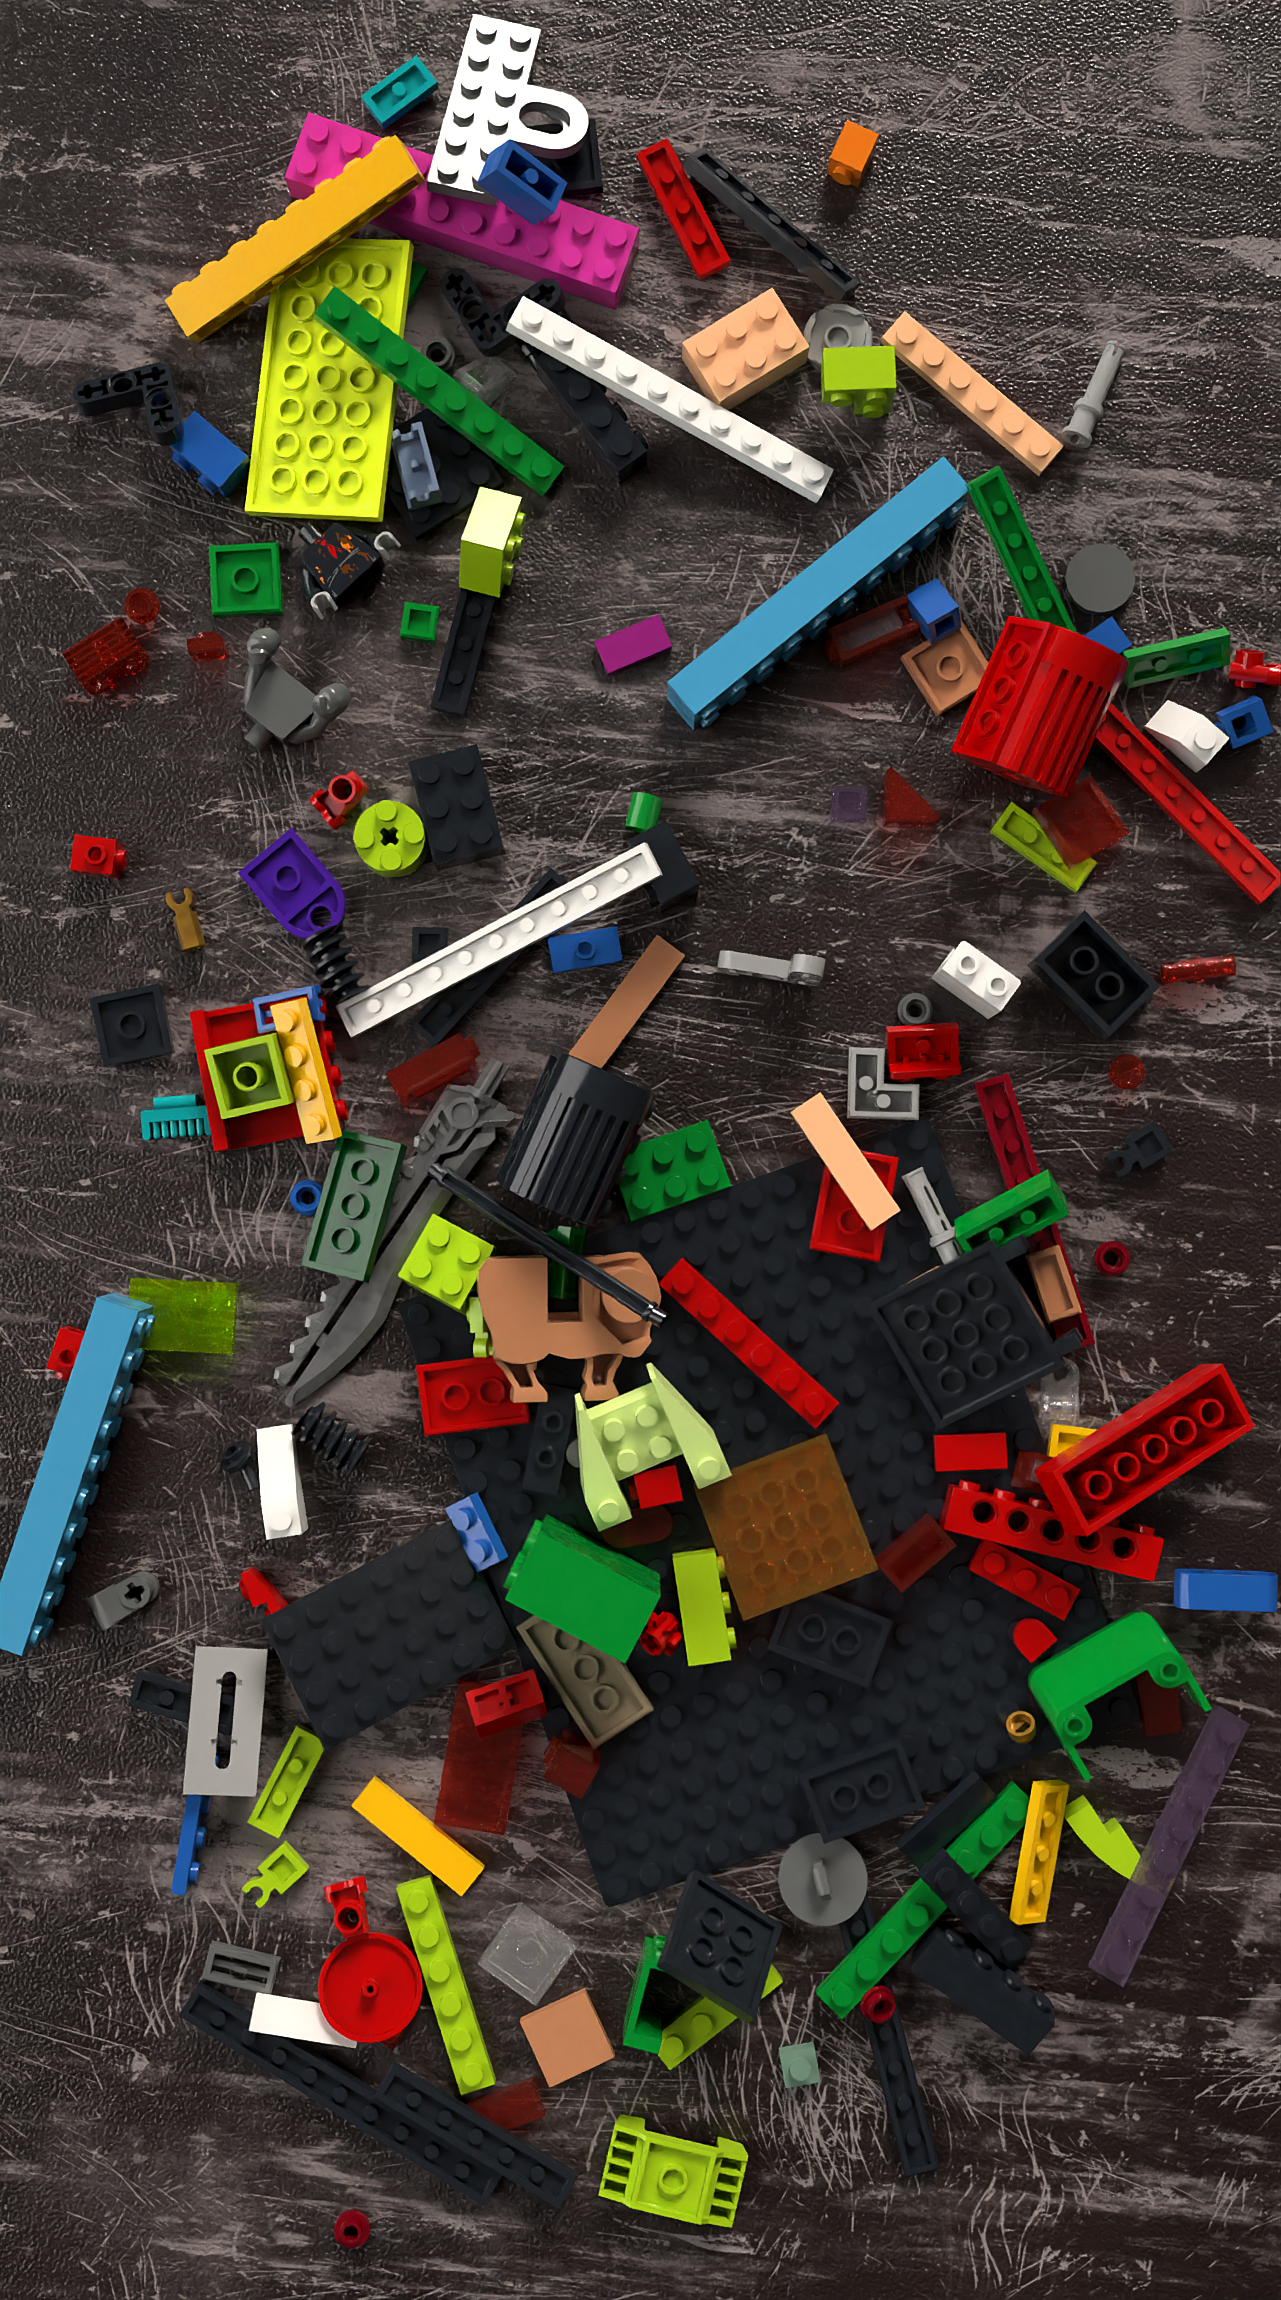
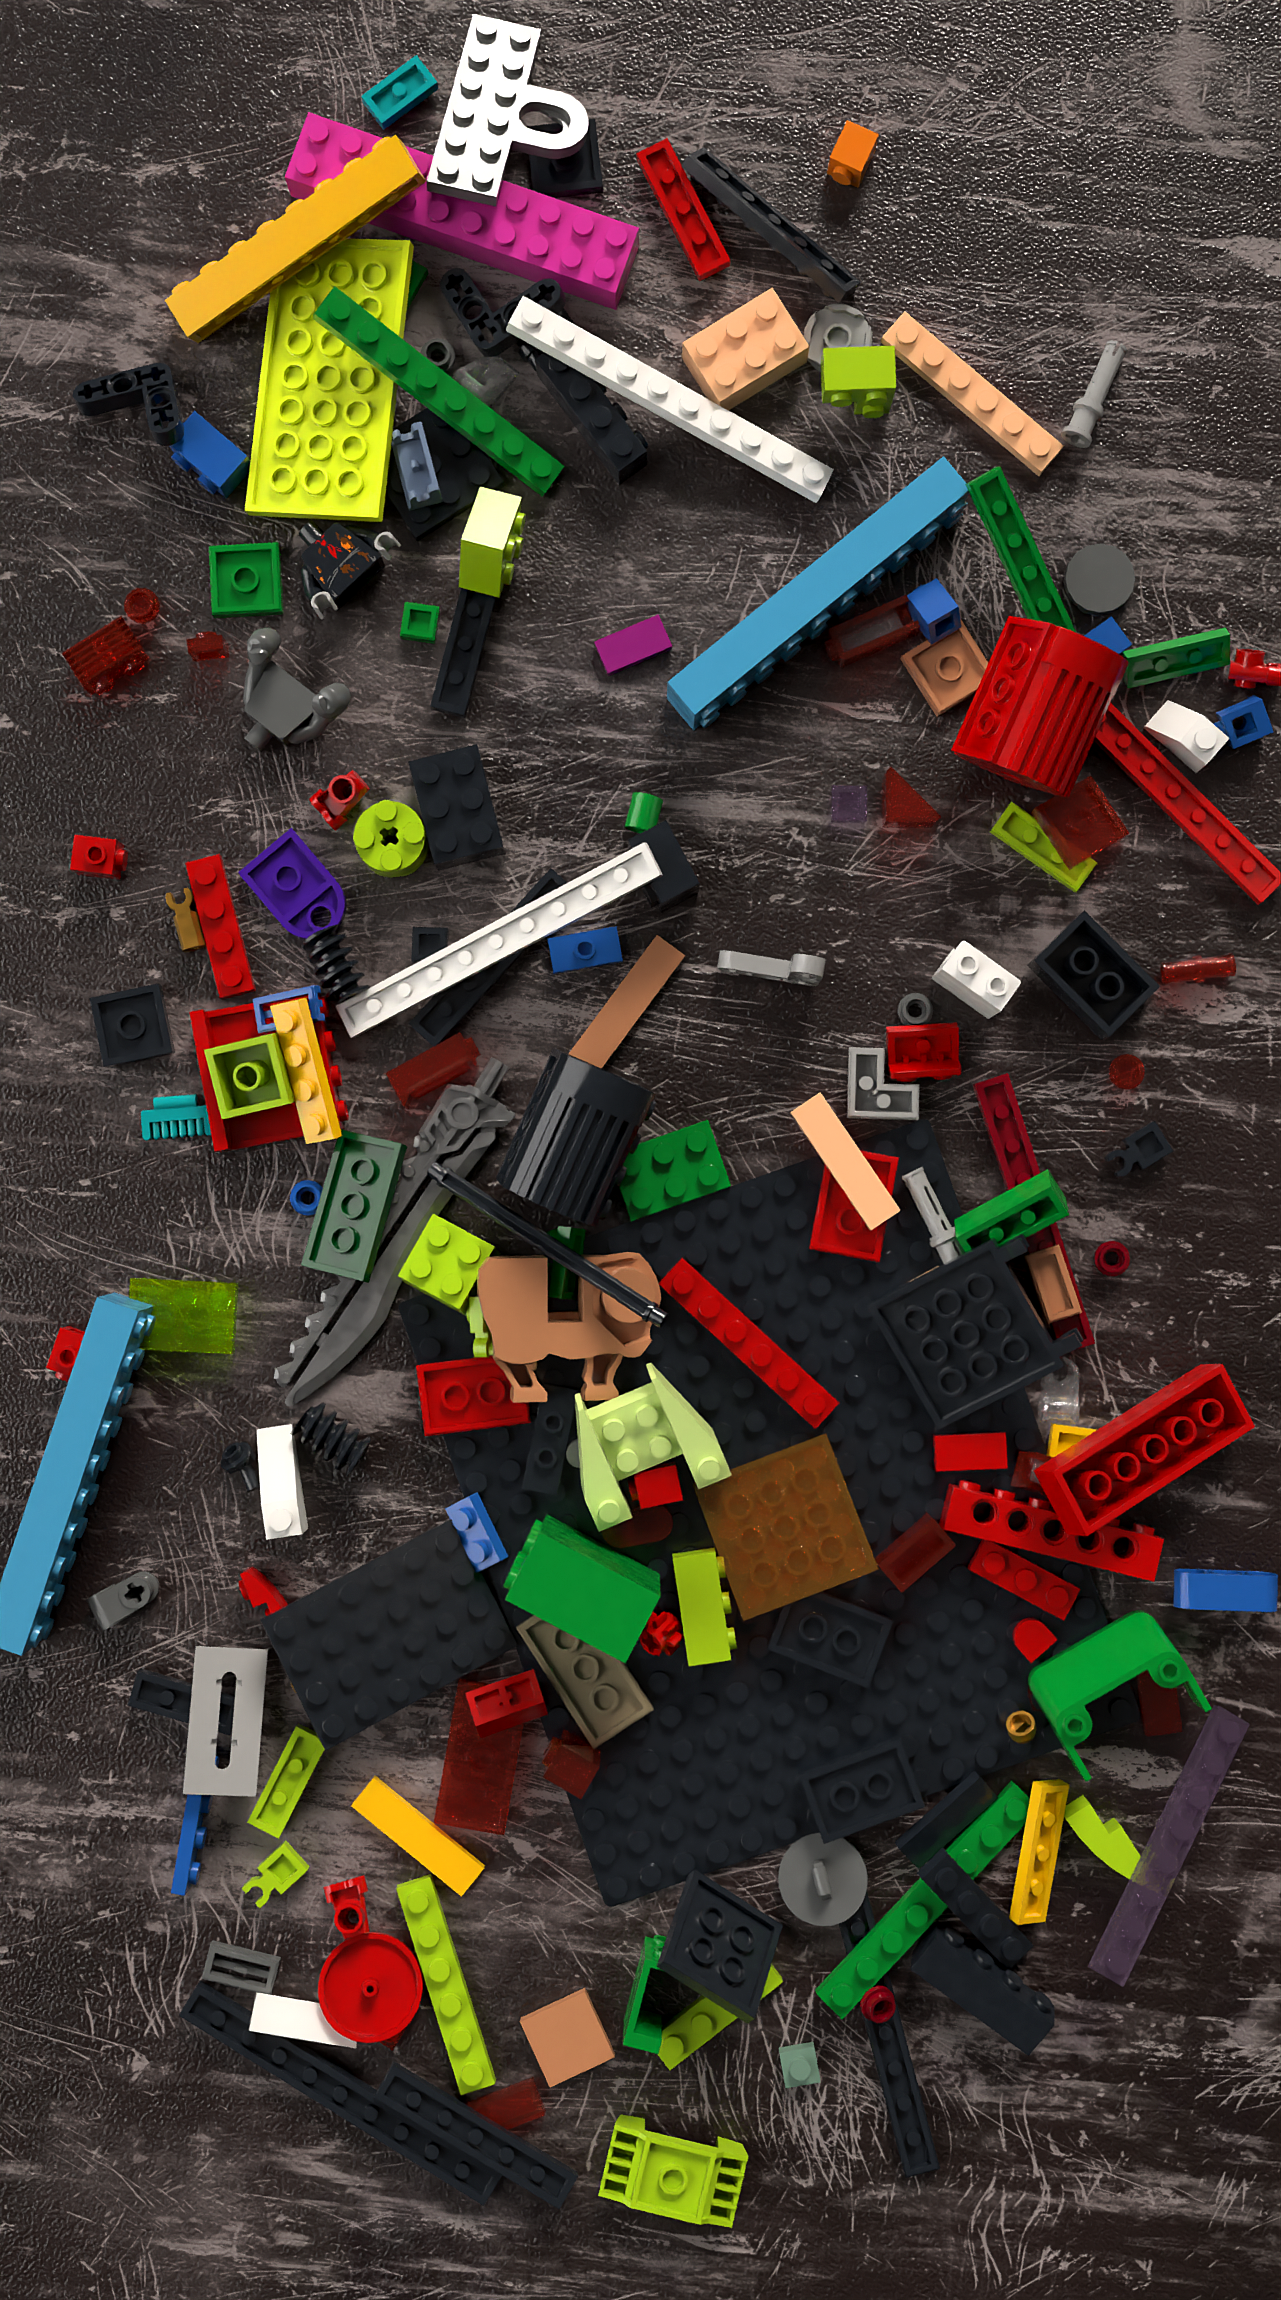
(220, 926): none -> red plate
(356, 2219): dark red plate -> none
(521, 182): blue brick -> none
(527, 1953): clear tile -> none

